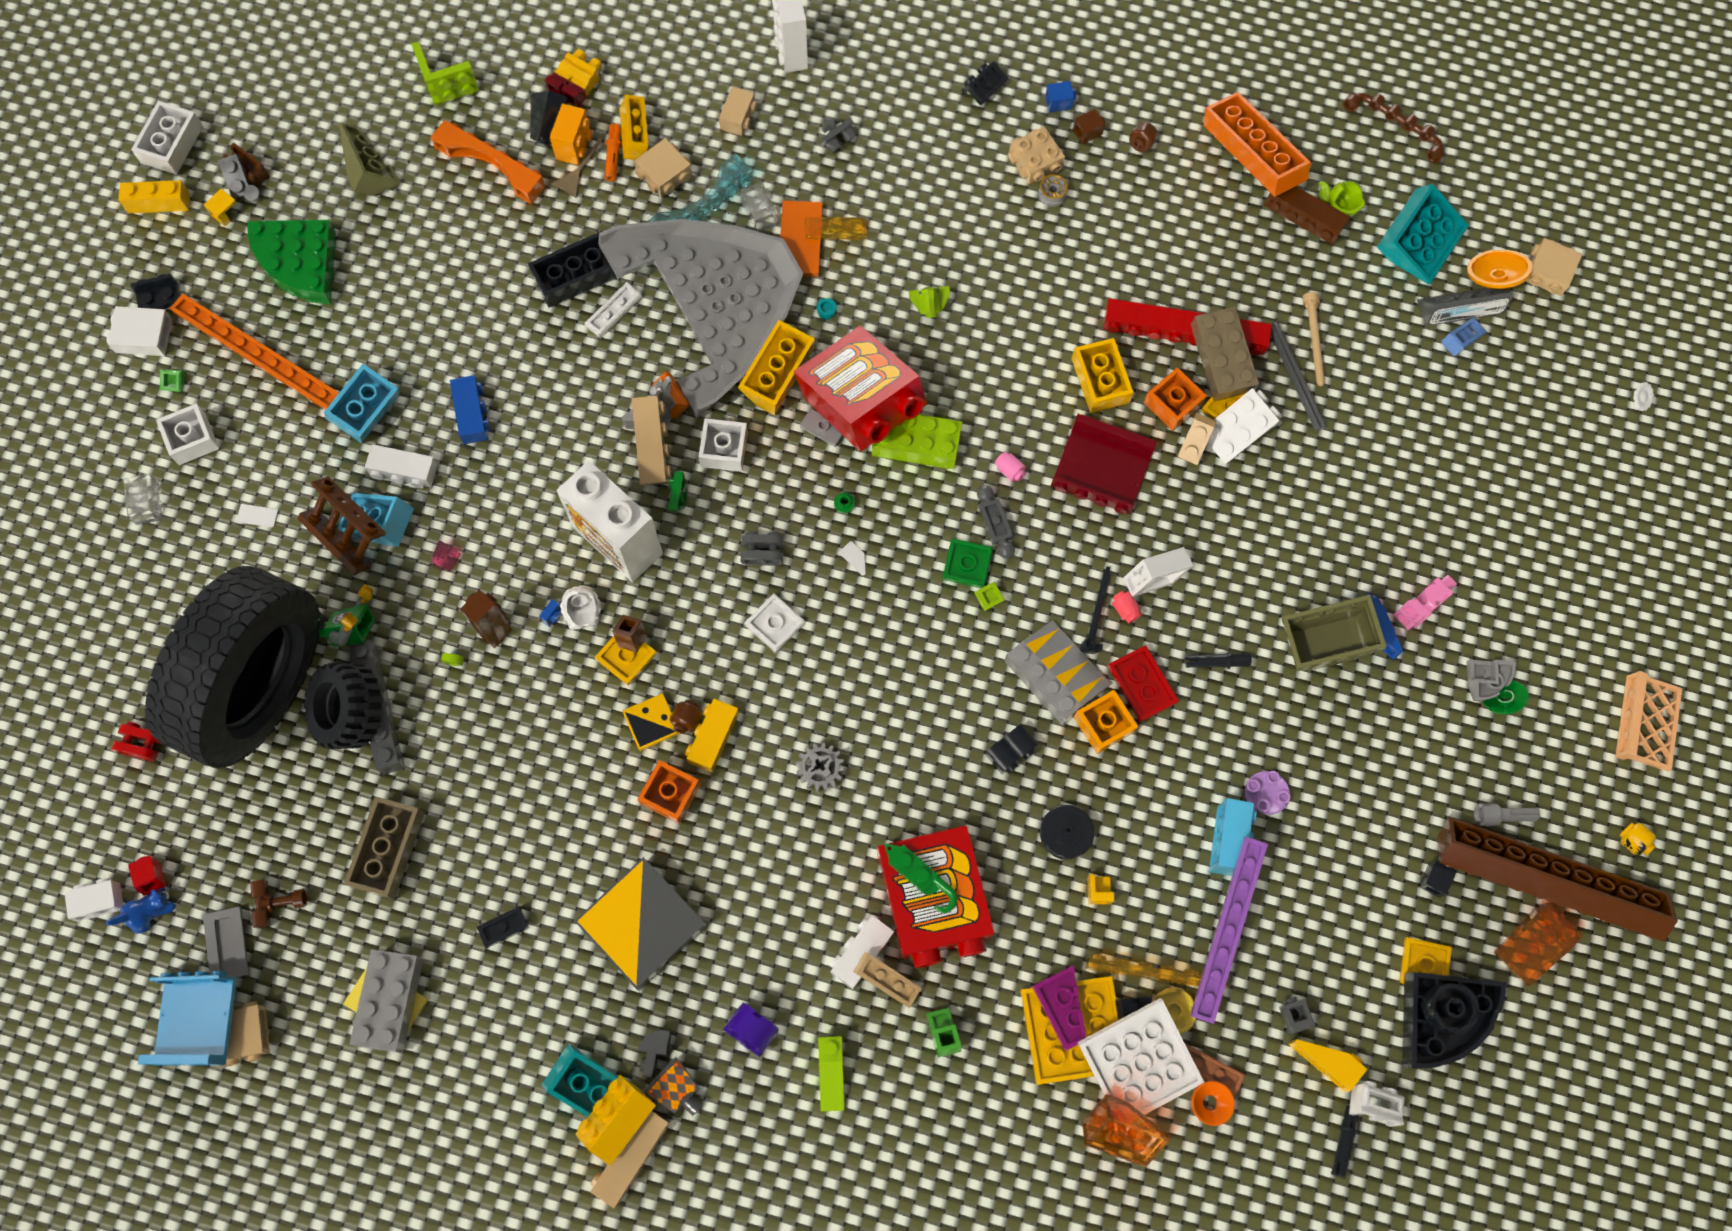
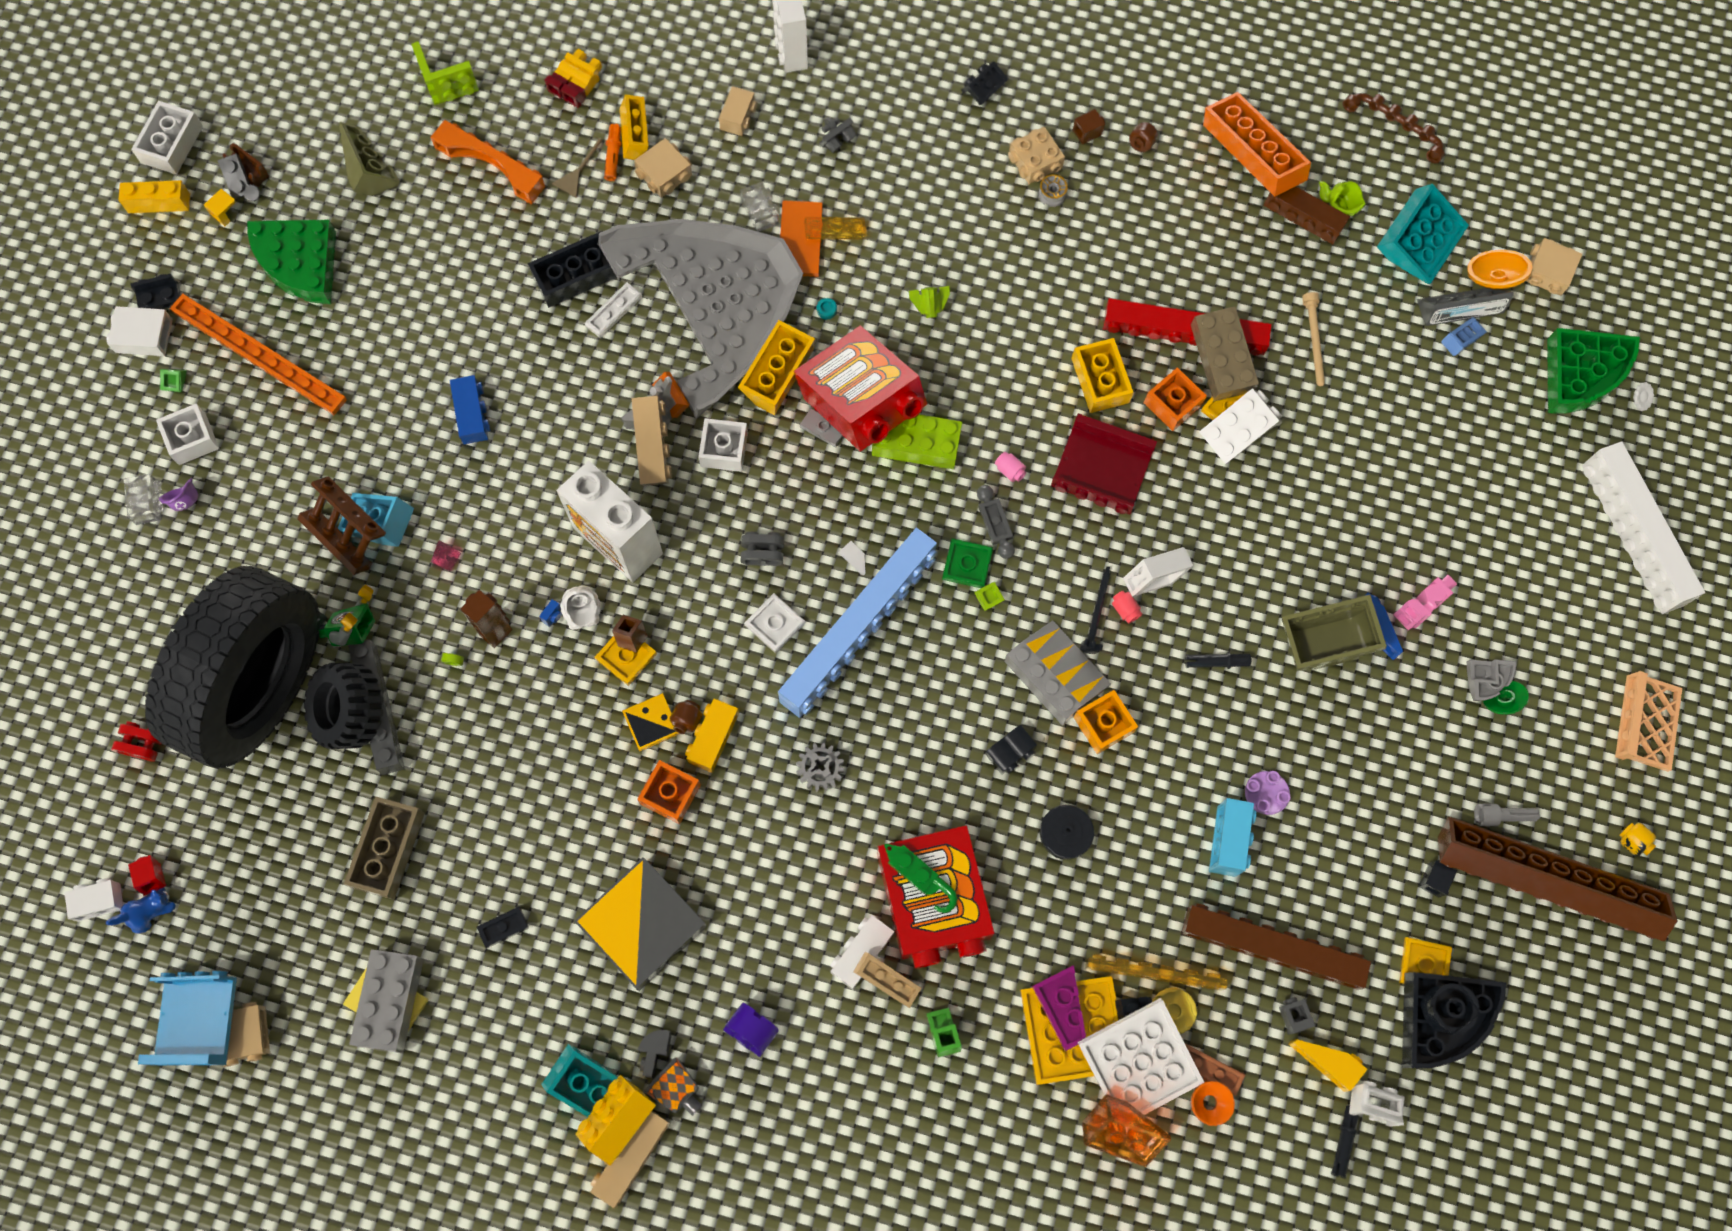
(181, 498): none -> medium lavender helmet
(226, 942): light grey piece -> none
(257, 515): white sticker -> none
(266, 902): reddish brown bar -> none
(362, 403): medium azure brick -> none
(401, 466): white brick -> none
(543, 114): black slope -> none
(570, 134): light orange brick -> none
(678, 492): green wing -> none
(731, 178): clear light blue arch -> none
(831, 1073): lime slope -> none
(844, 508): green plate -> none
(857, 623): none -> light blue brick
(1060, 96): blue brick -> none
(1099, 890): yellow panel -> none
(1142, 683): red plate -> none
(1196, 438): tan brick -> none
(1228, 930): medium lavender plate -> none
(1276, 947): none -> reddish brown brick
(1297, 377): dark grey axle -> none
(1538, 943): clear orange slope -> none
(1586, 367): none -> green brick
(1642, 528): none -> white brick

